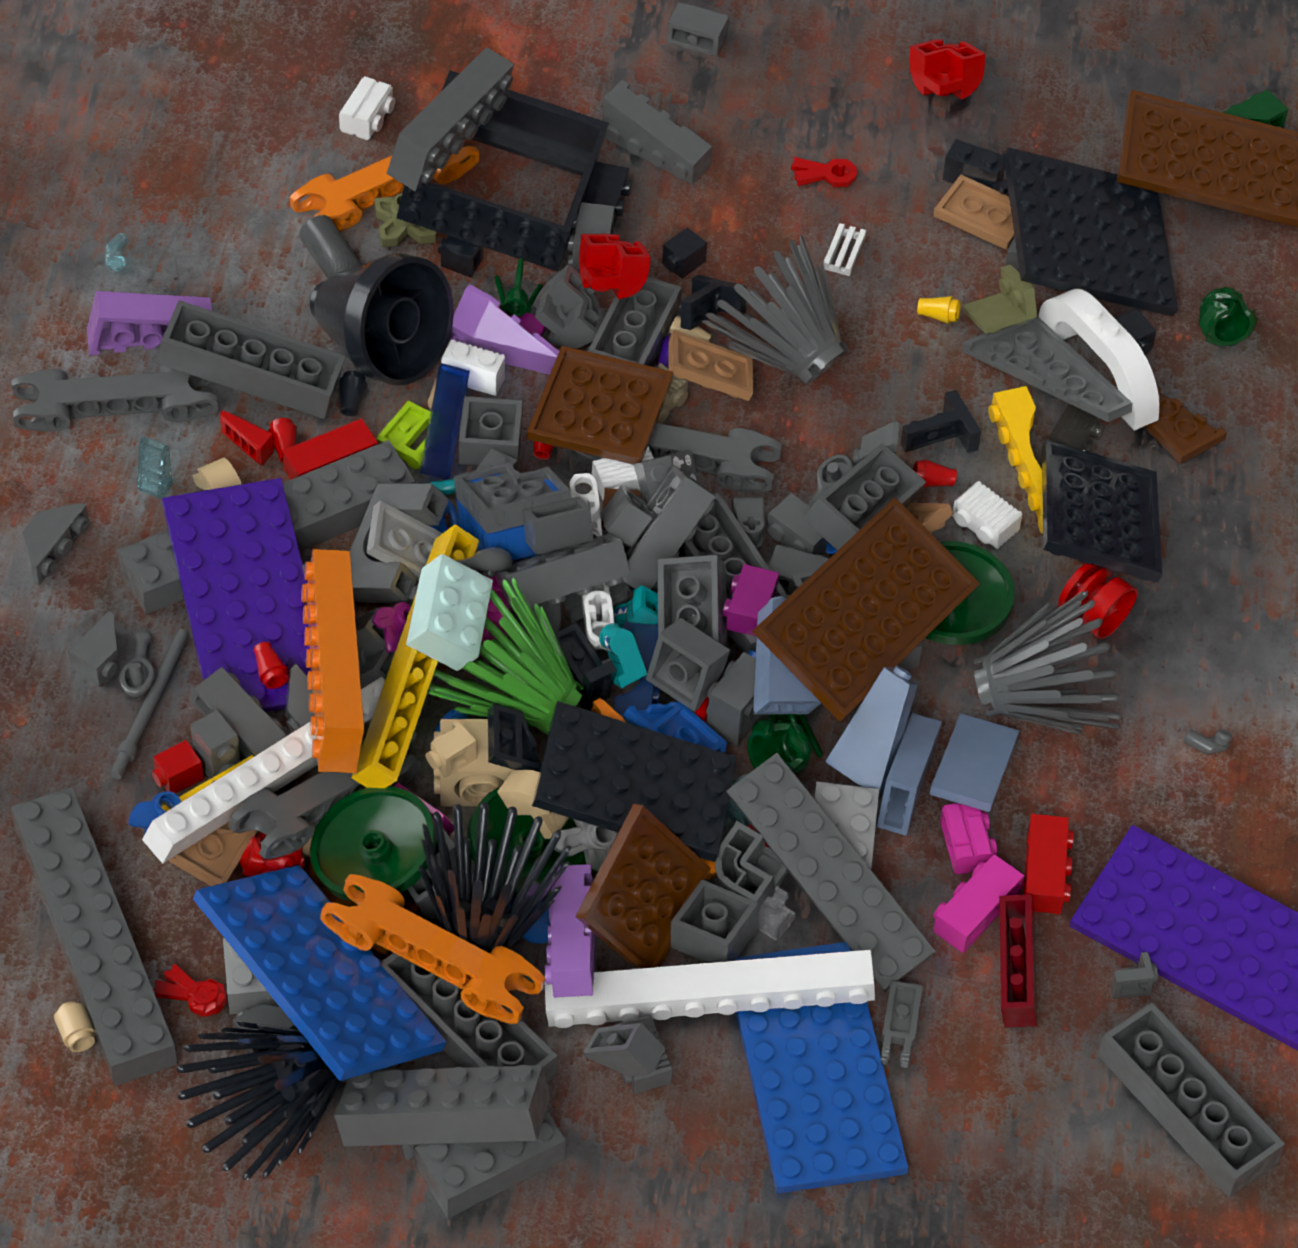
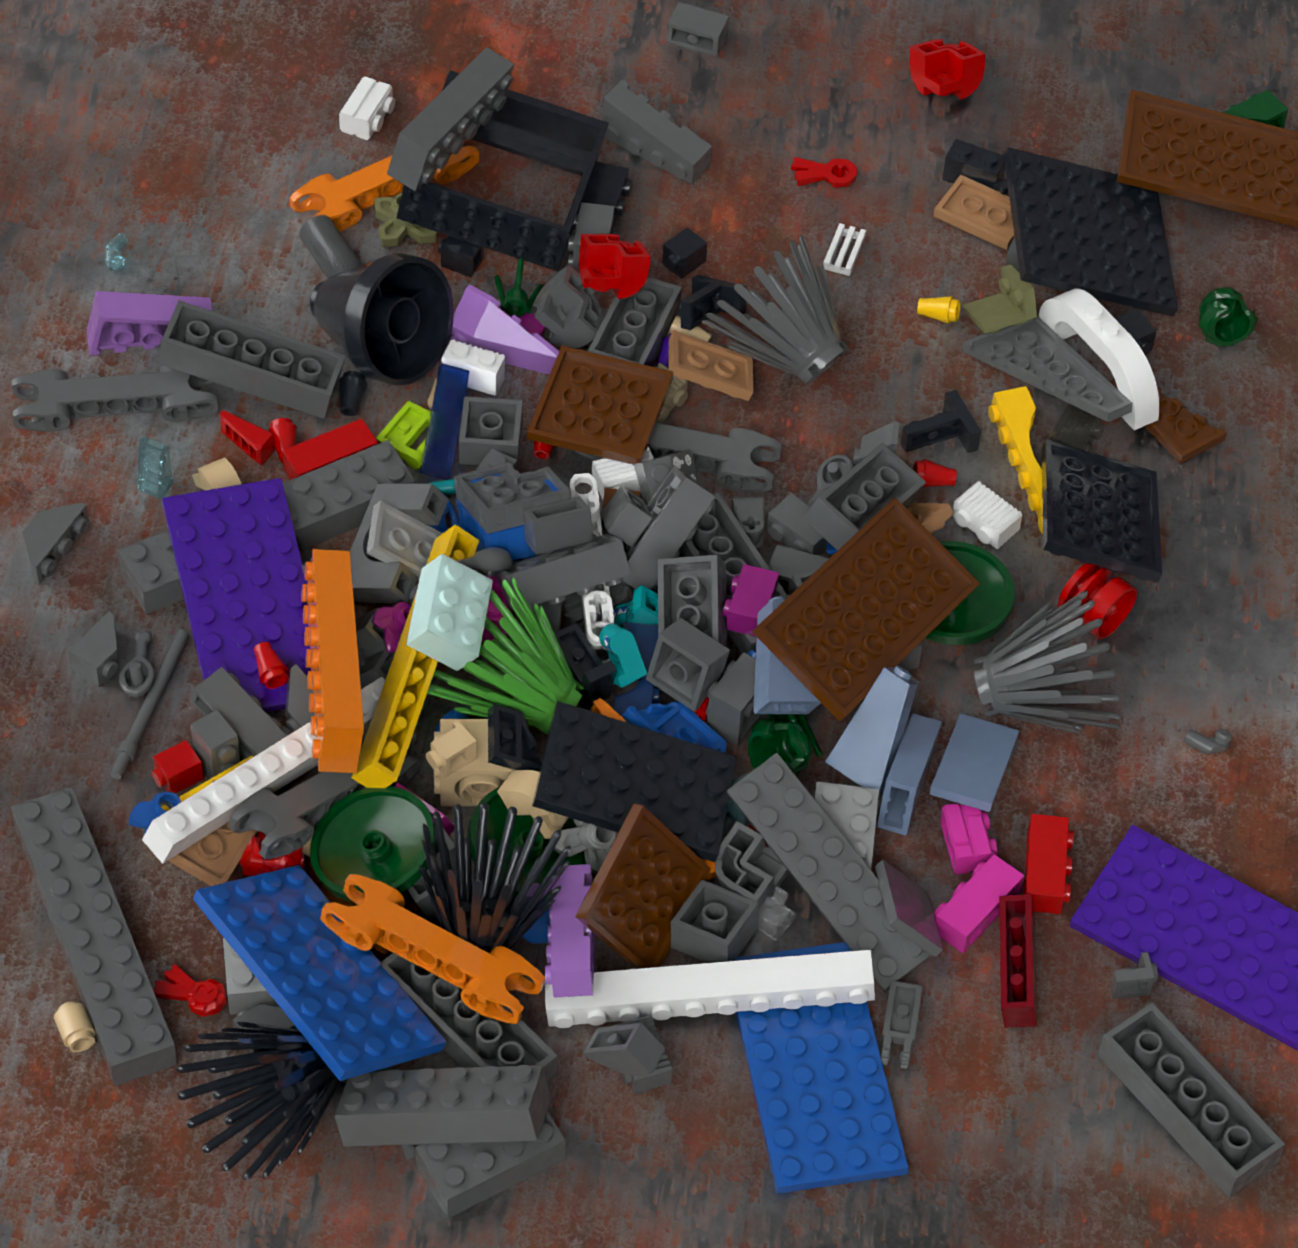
(908, 908): none -> tile

